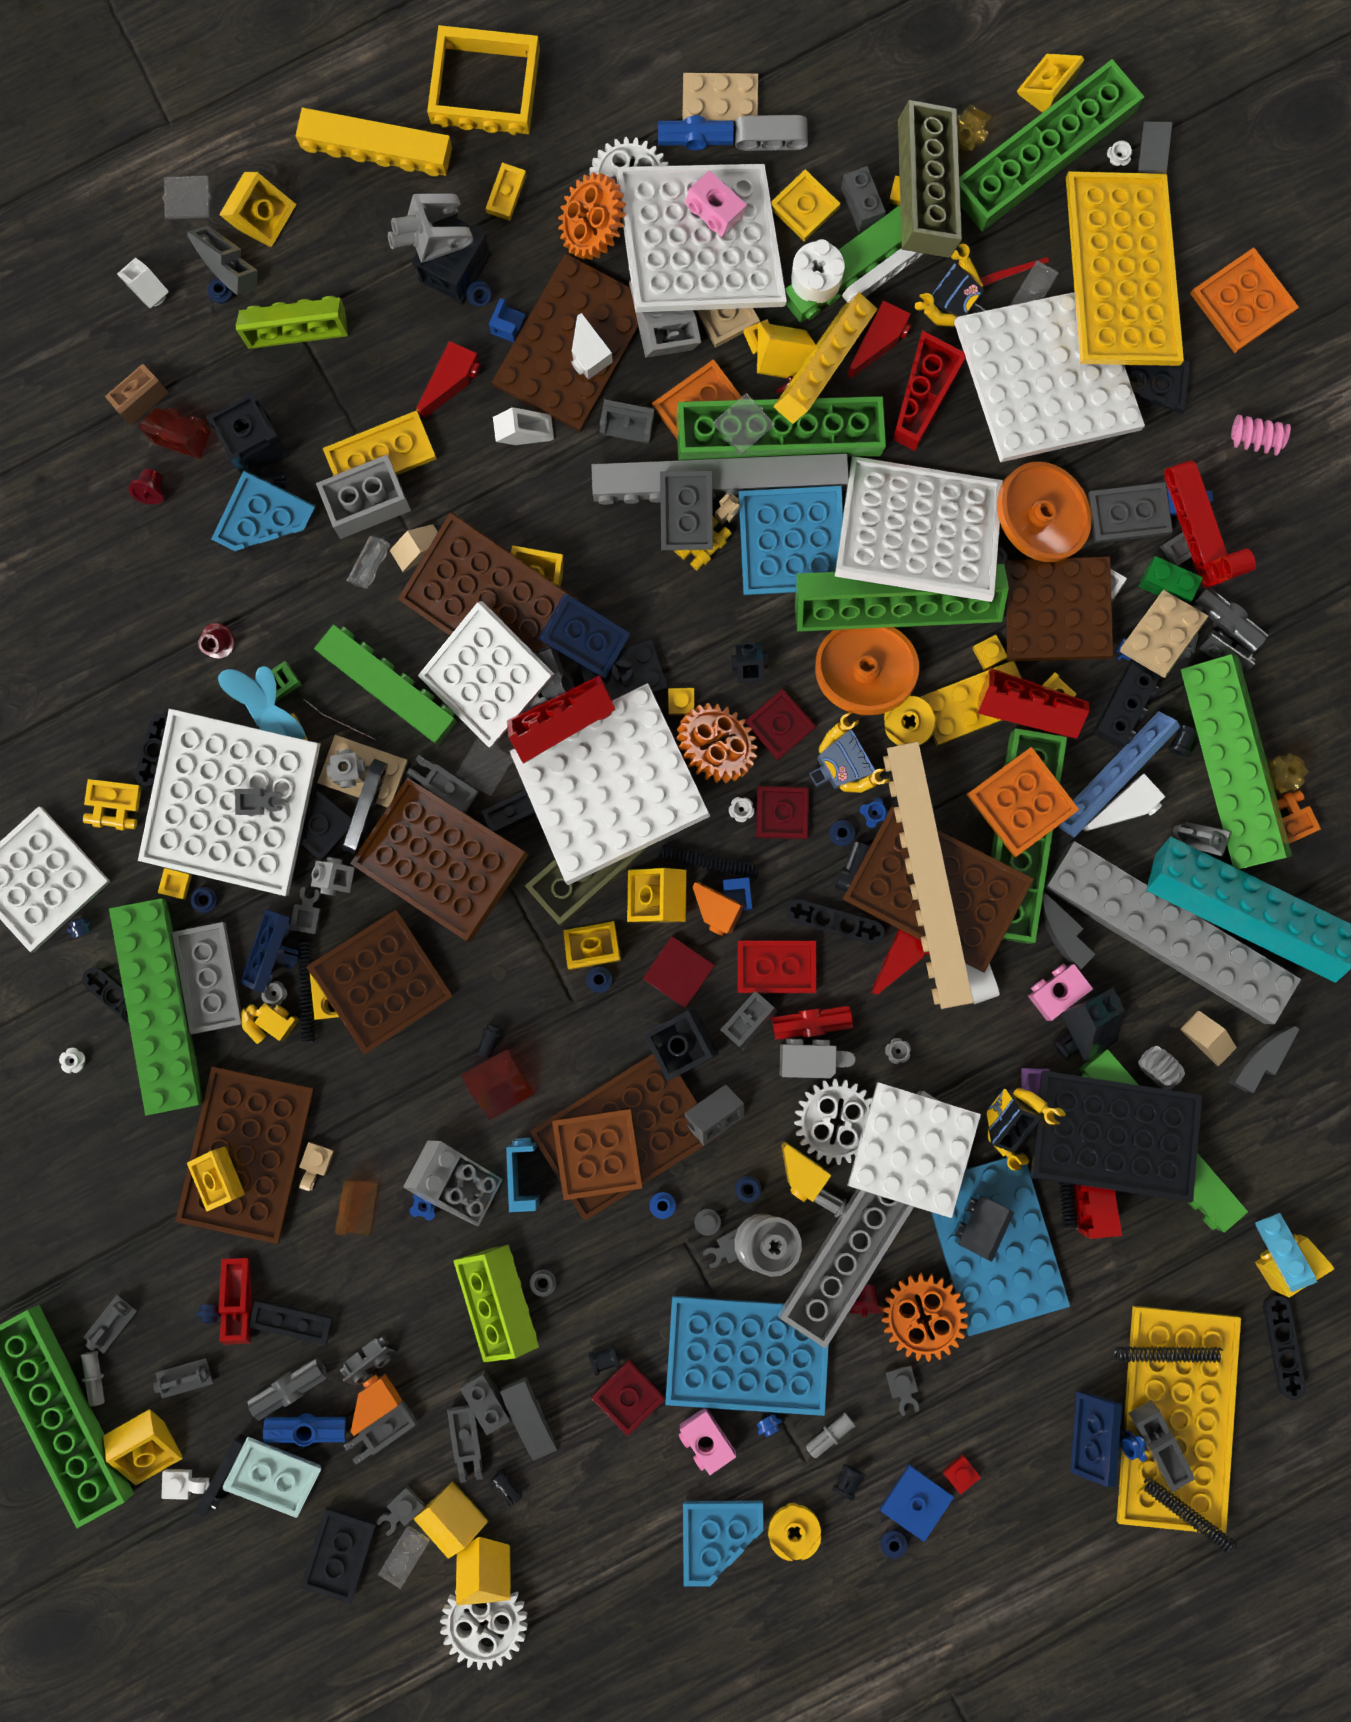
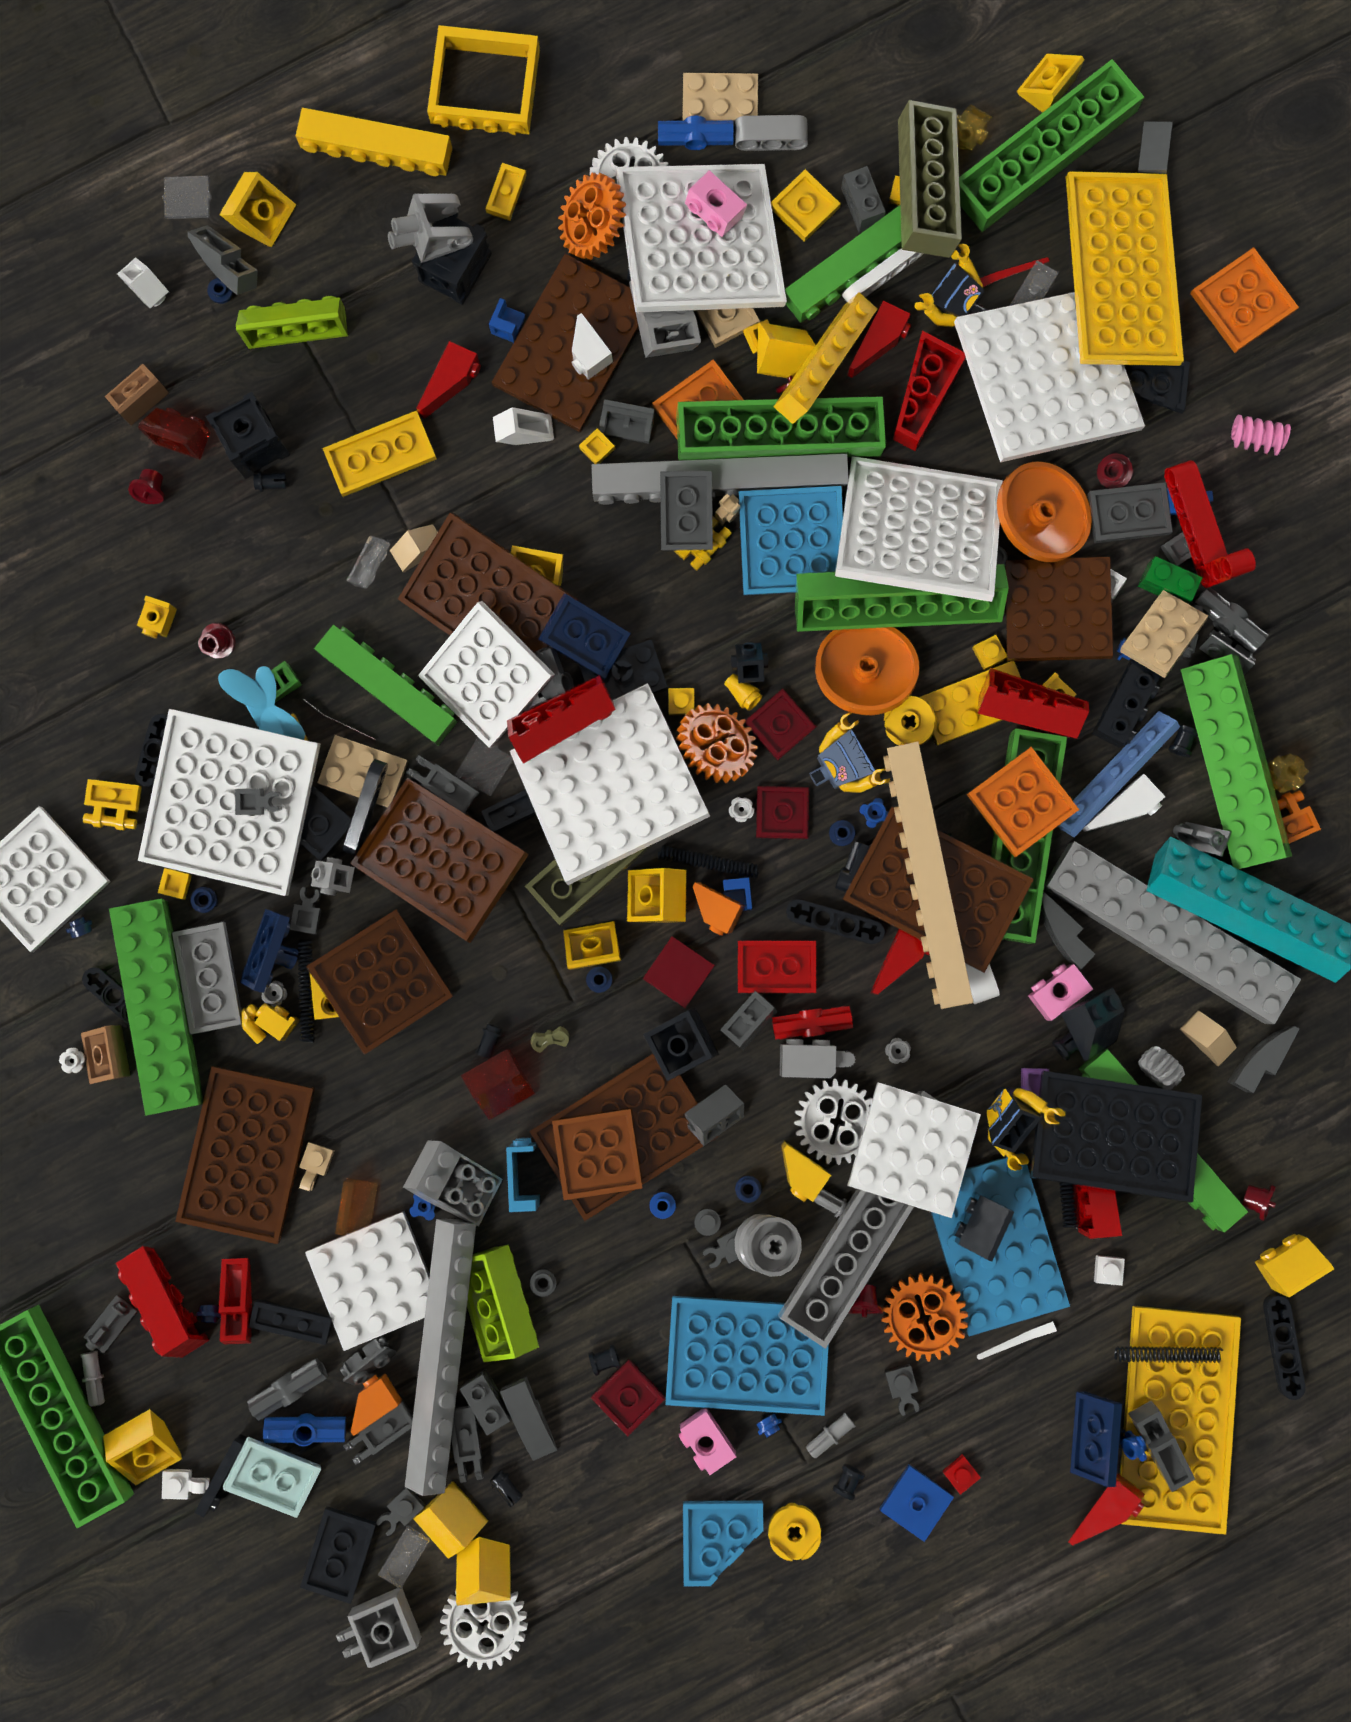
(105, 1054): none -> medium nougat slope
(159, 1304): none -> red wedge
(161, 625): none -> yellow brick
(183, 1378): dark grey hinge -> none
(215, 1178): yellow slope -> none
(260, 514): dark azure plate -> none
(352, 775): light grey brick -> none
(363, 497): light grey slope -> none
(372, 1280): none -> white plate
(376, 1642): none -> light grey hinge
(440, 1356): none -> light grey brick
(480, 300): dark blue plate -> none
(540, 1041): none -> olive piece
(596, 447): none -> yellow plate
(743, 424): clear piece -> none
(744, 693): none -> yellow cone
(829, 269): white brick -> none
(890, 1536): dark blue plate -> none
(1031, 1334): none -> white sticker
(1109, 1270): none -> white plate
(1110, 1510): none -> red slope
(1115, 471): none -> dark red piece
(1119, 147): white plate -> none
(1162, 1496): black piece -> none
(1259, 1200): none -> dark red piece
(1285, 1252): medium azure plate -> none

